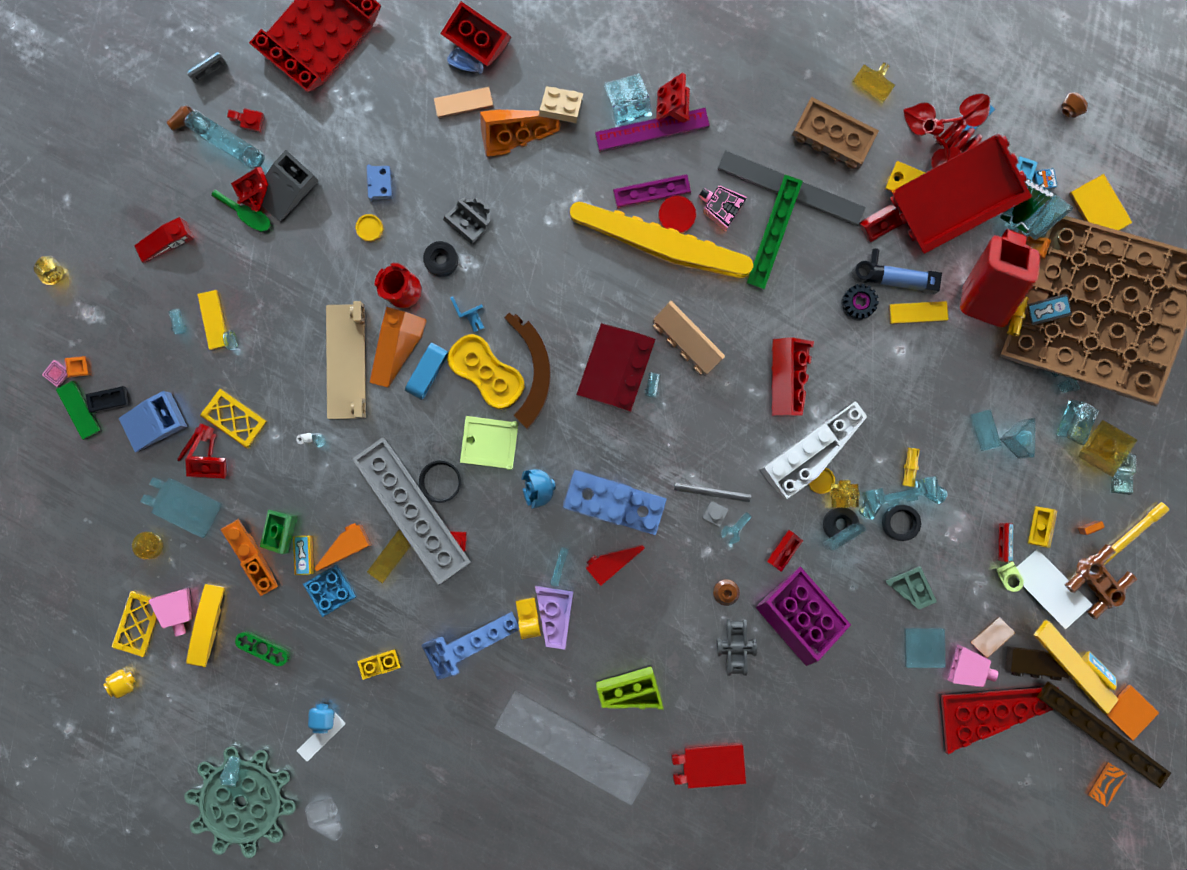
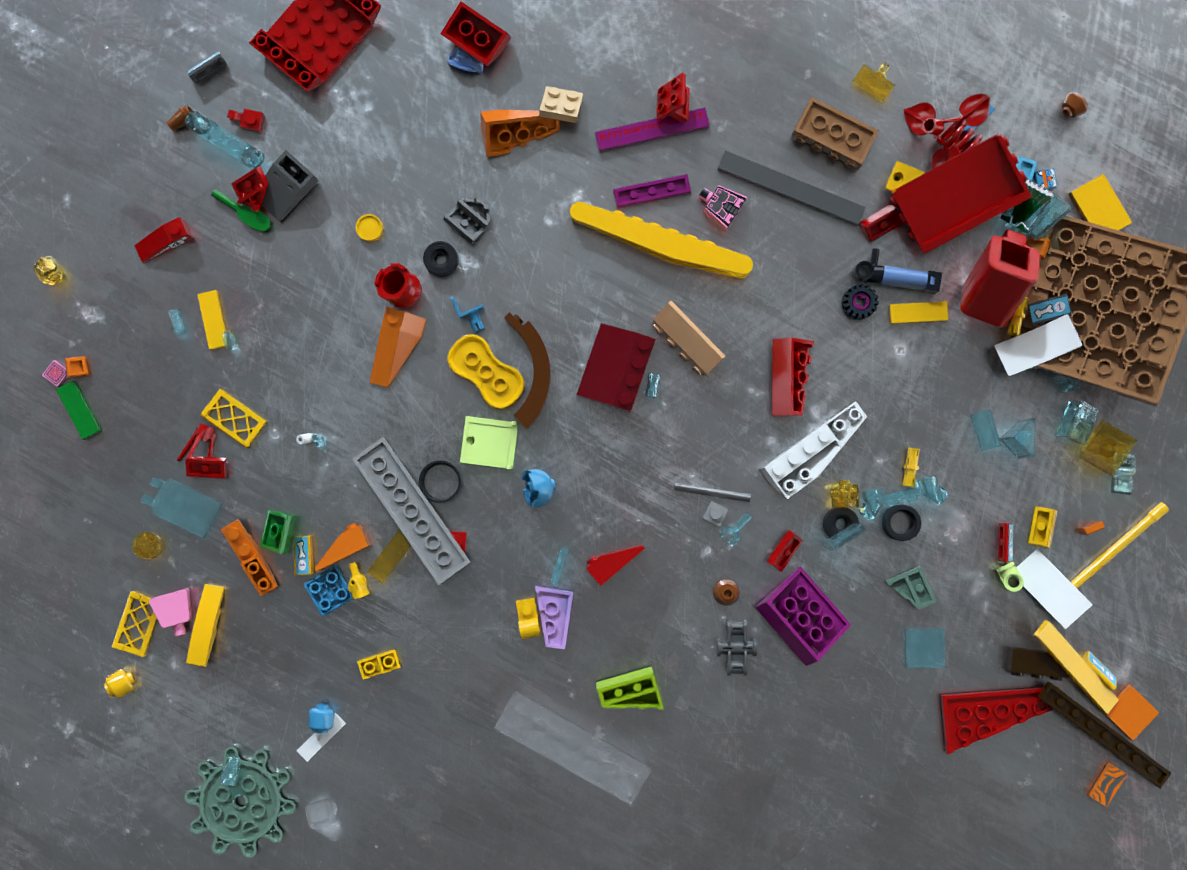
(107, 399): black plate -> none
(152, 420): medium blue slope -> none
(251, 638): green beam -> none
(346, 361): tan bracket -> none
(358, 582): none -> yellow piece
(378, 183): medium blue piece -> none
(426, 371): dark azure beam -> none
(443, 656): medium blue bracket -> none
(463, 102): light nougat tile -> none
(614, 502): medium blue bracket -> none
(628, 99): clear light blue bracket -> none
(677, 213): red tile -> none
(711, 766): red tile -> none
(774, 232): green plate -> none
(823, 482): yellow piece -> none
(971, 668): bright pink torso -> none
(992, 637): slope -> none
(1038, 345): none -> white sticker
(1101, 582): dark orange piece -> none

